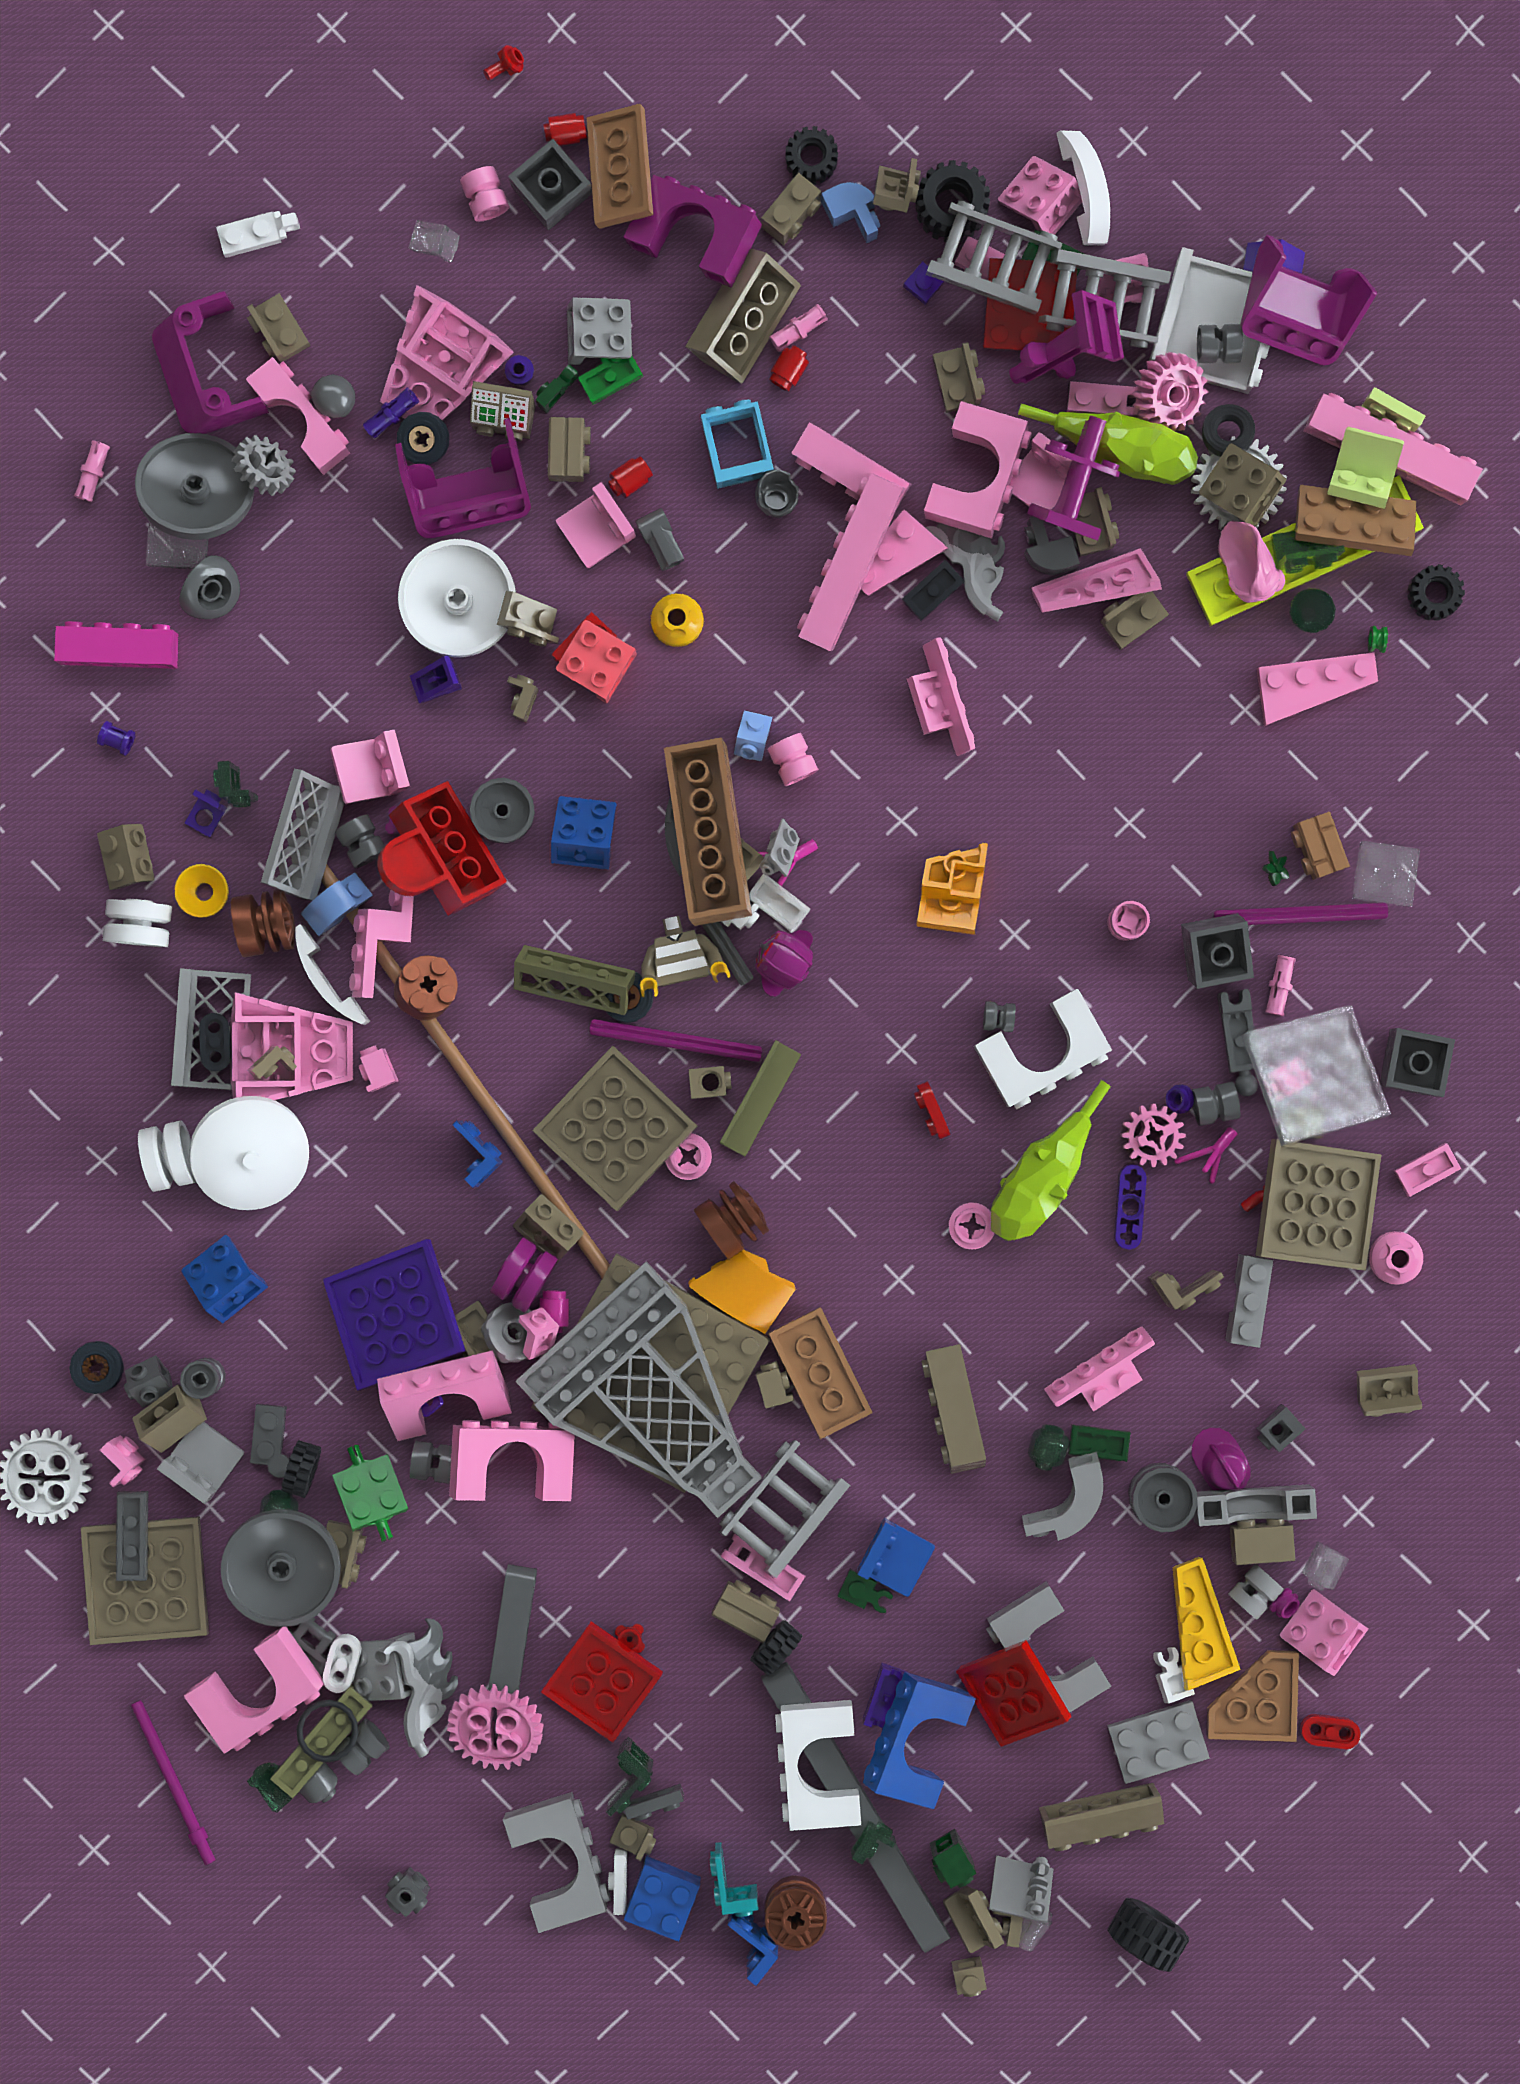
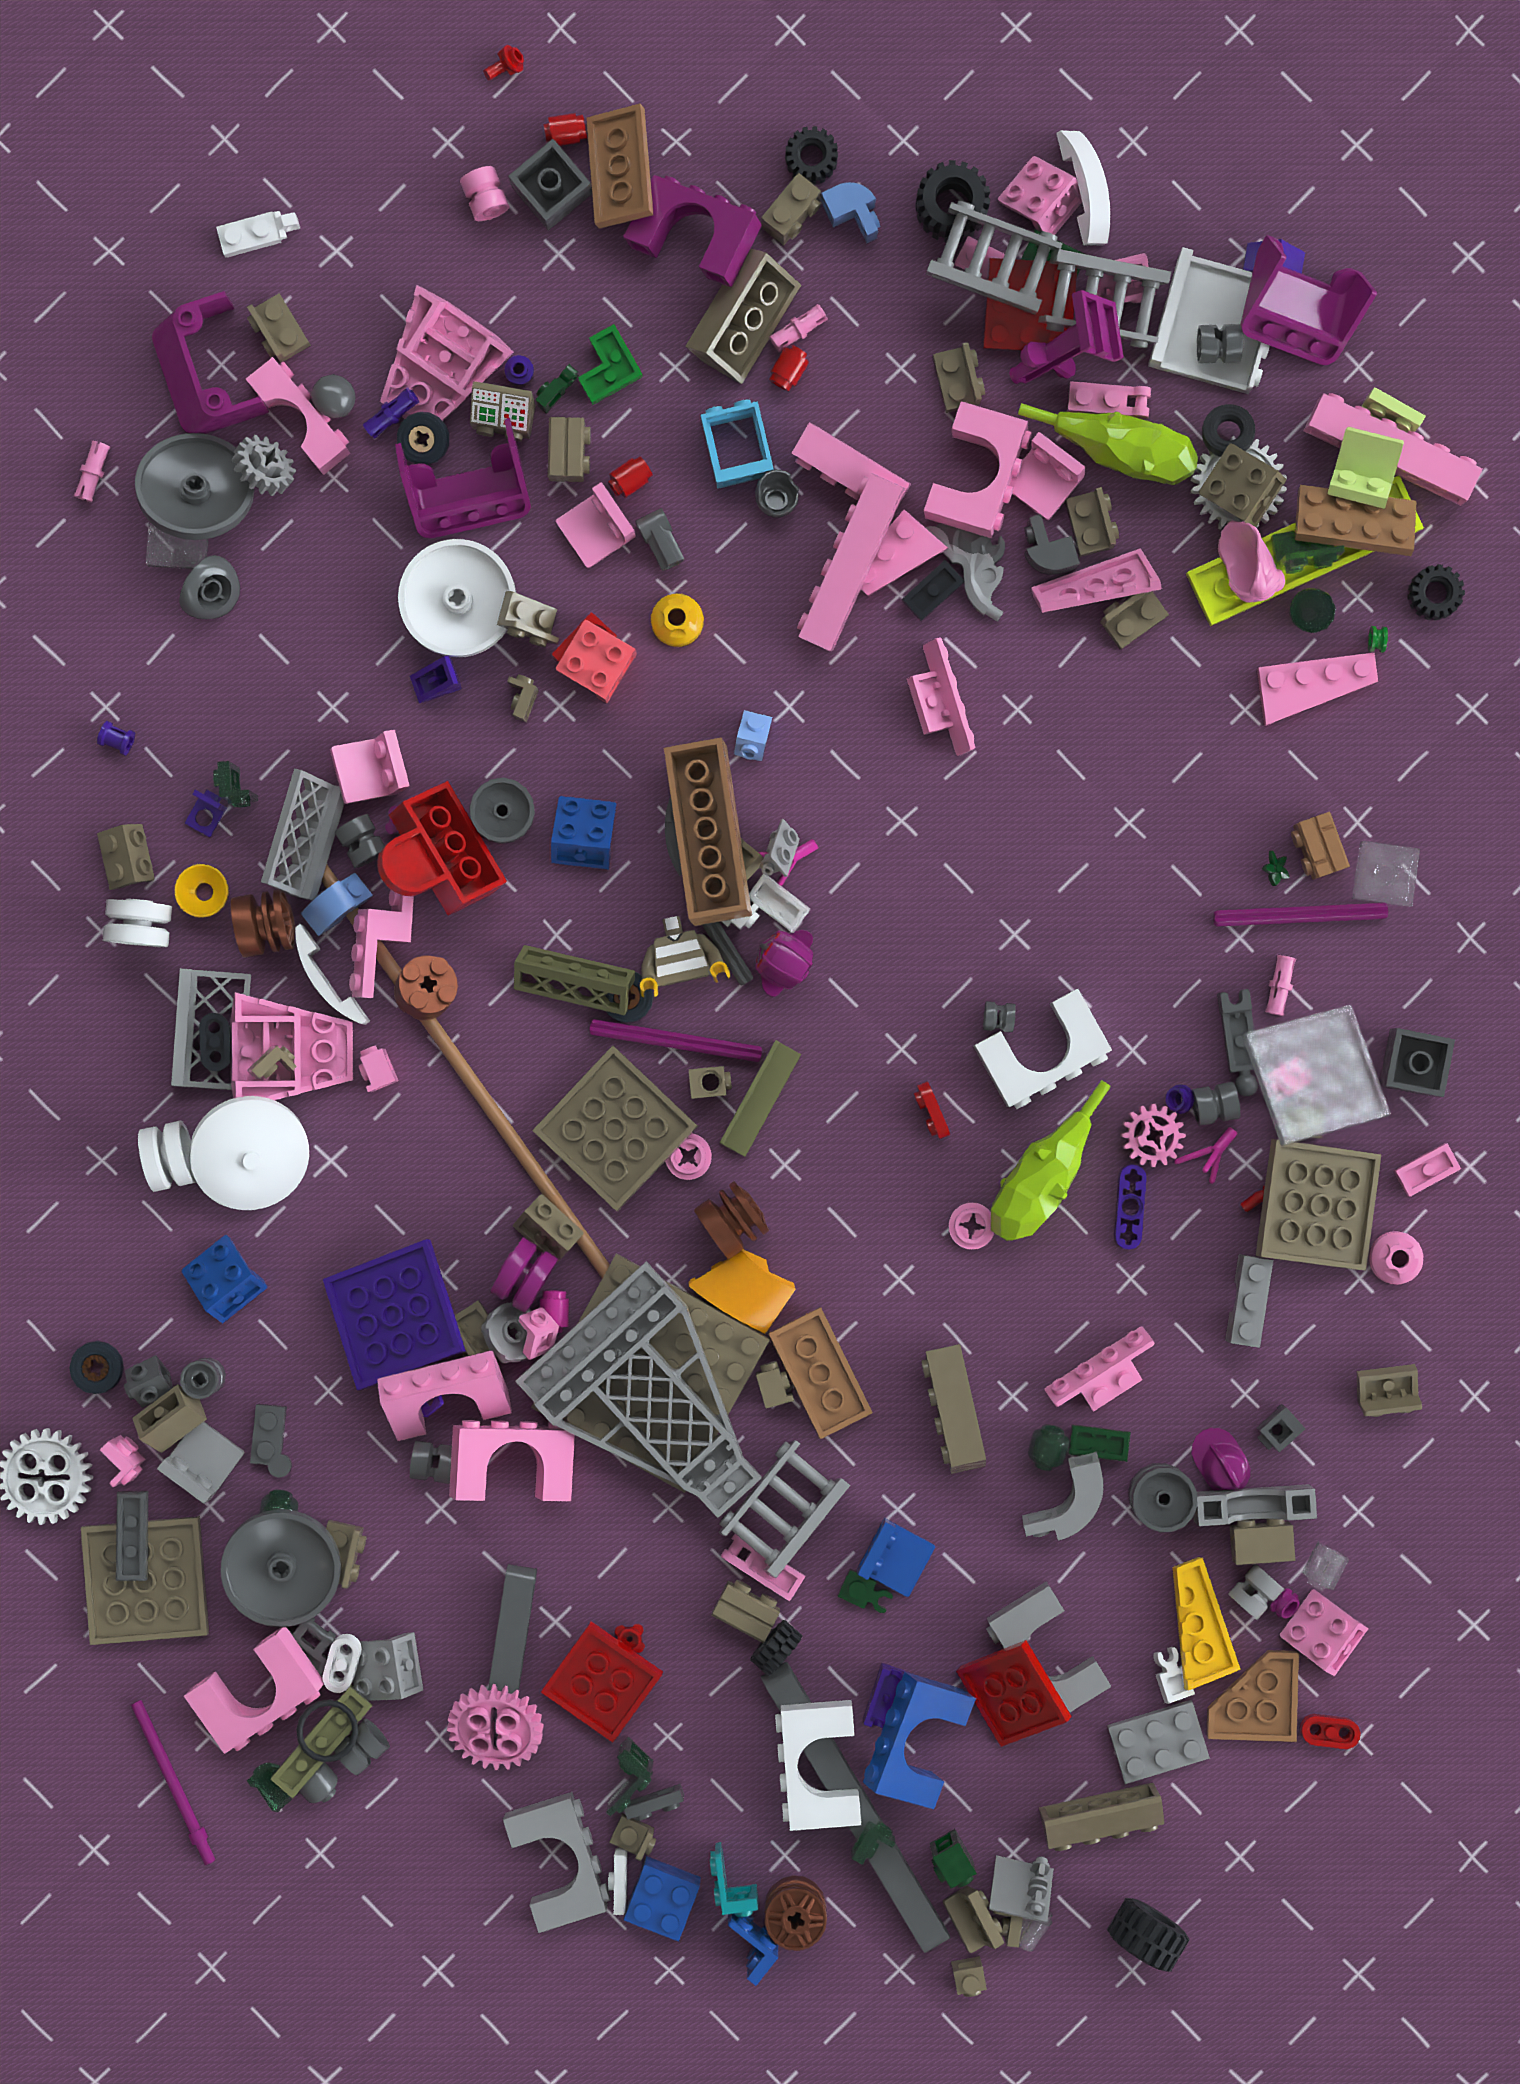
(116, 646): dark pink brick -> none
(301, 1469): black tyre -> none
(370, 1493): green plate -> none
(409, 1882): dark grey brick -> none
(427, 1676): piece -> none
(434, 240): clear bracket -> none
(480, 1168): blue bracket -> none
(598, 329): light grey bracket -> none
(792, 759): bright pink wheel -> none
(896, 188): dark tan bracket -> none
(922, 285): dark purple plate -> none
(952, 890): light orange slope -> none
(1068, 505): magenta piece -> none
(1128, 920): bright pink wheel -> none
(1168, 1288): dark tan bracket -> none
(1186, 384): bright pink gear -> none
(1217, 950): dark grey brick -> none

